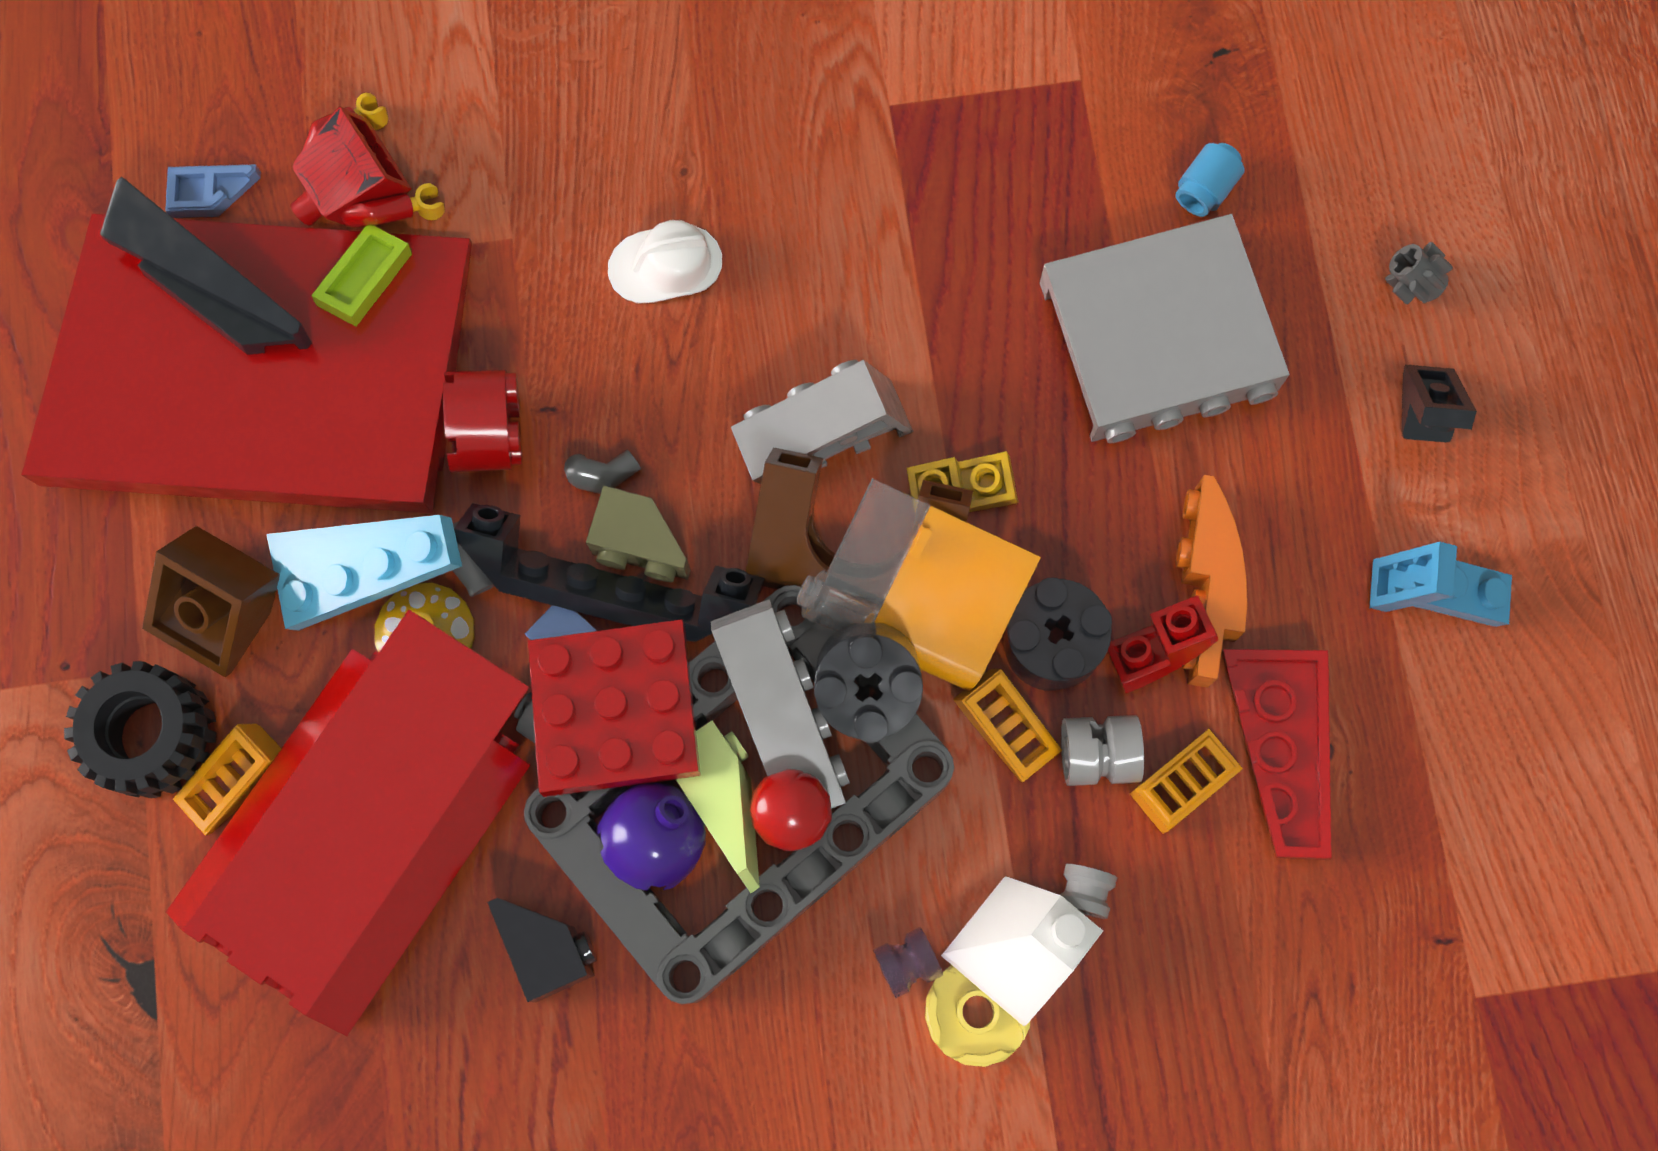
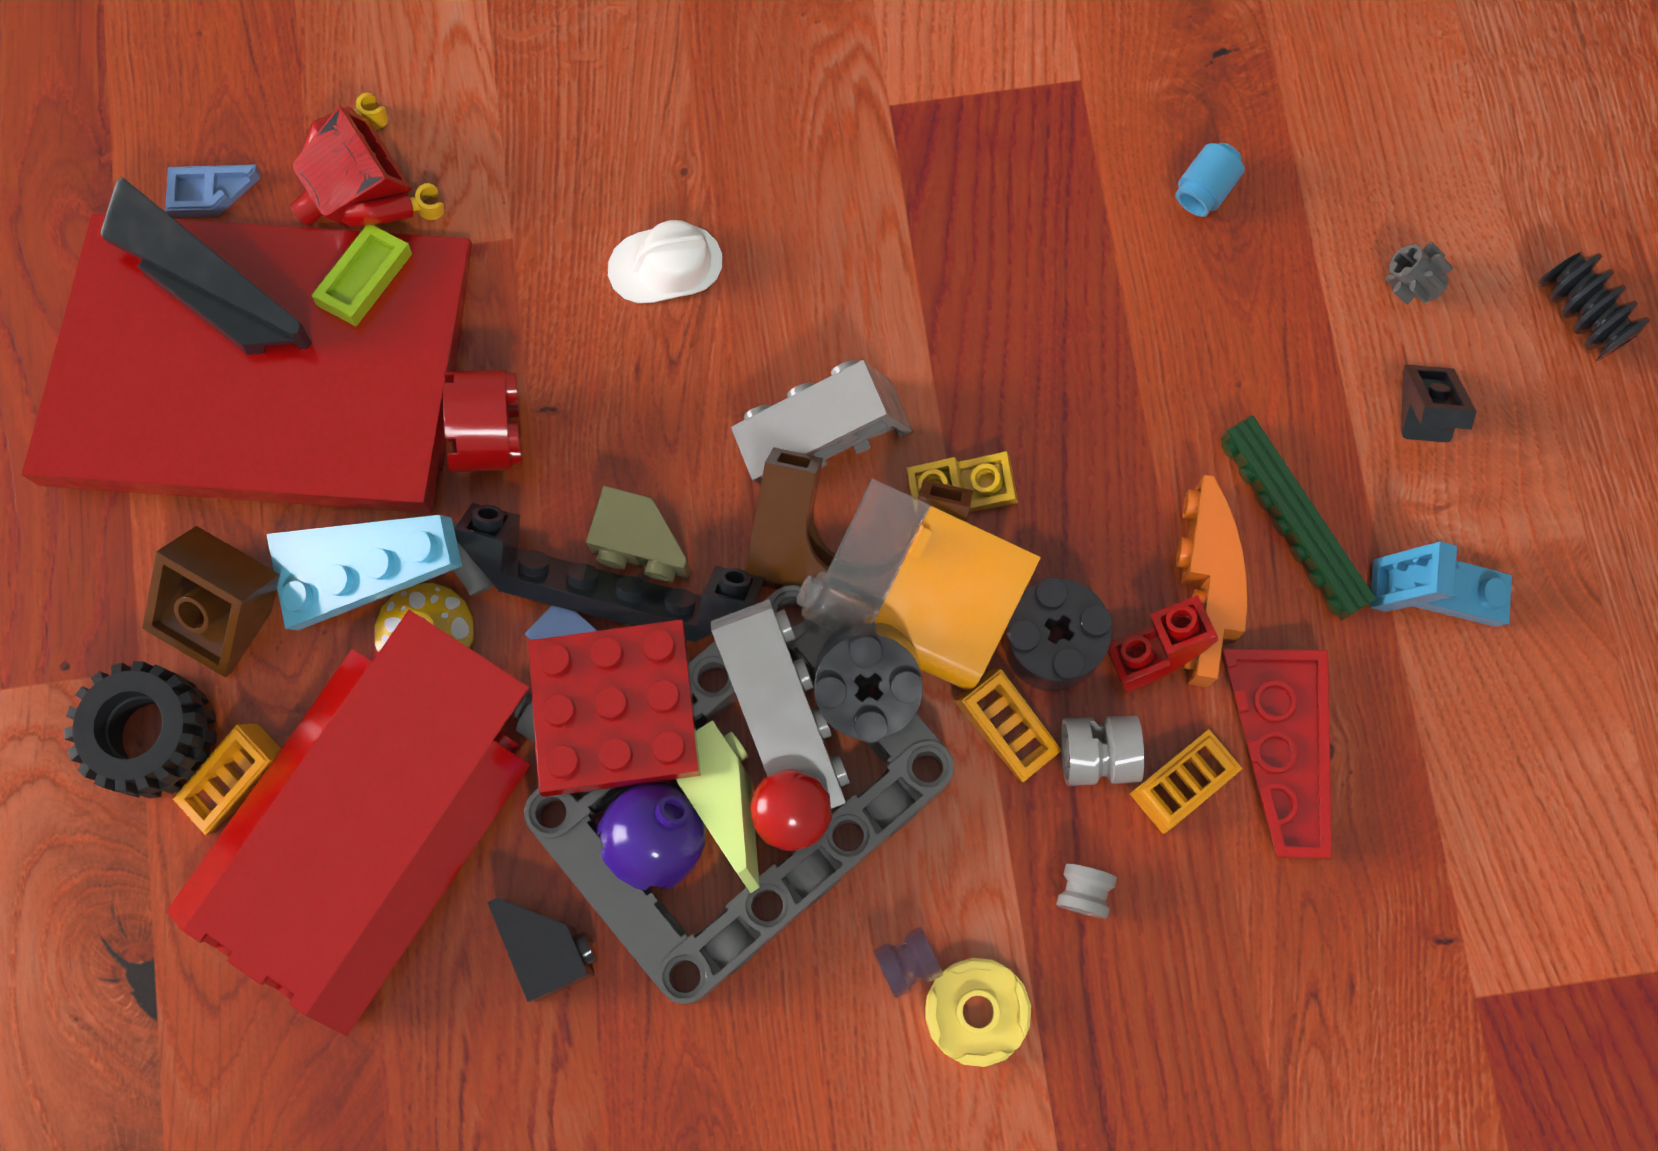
(592, 474): dark grey arm -> none
(1022, 946): white slope -> none
(1165, 328): light grey panel -> none
(1296, 518): none -> dark green piece
(1594, 303): none -> black piece

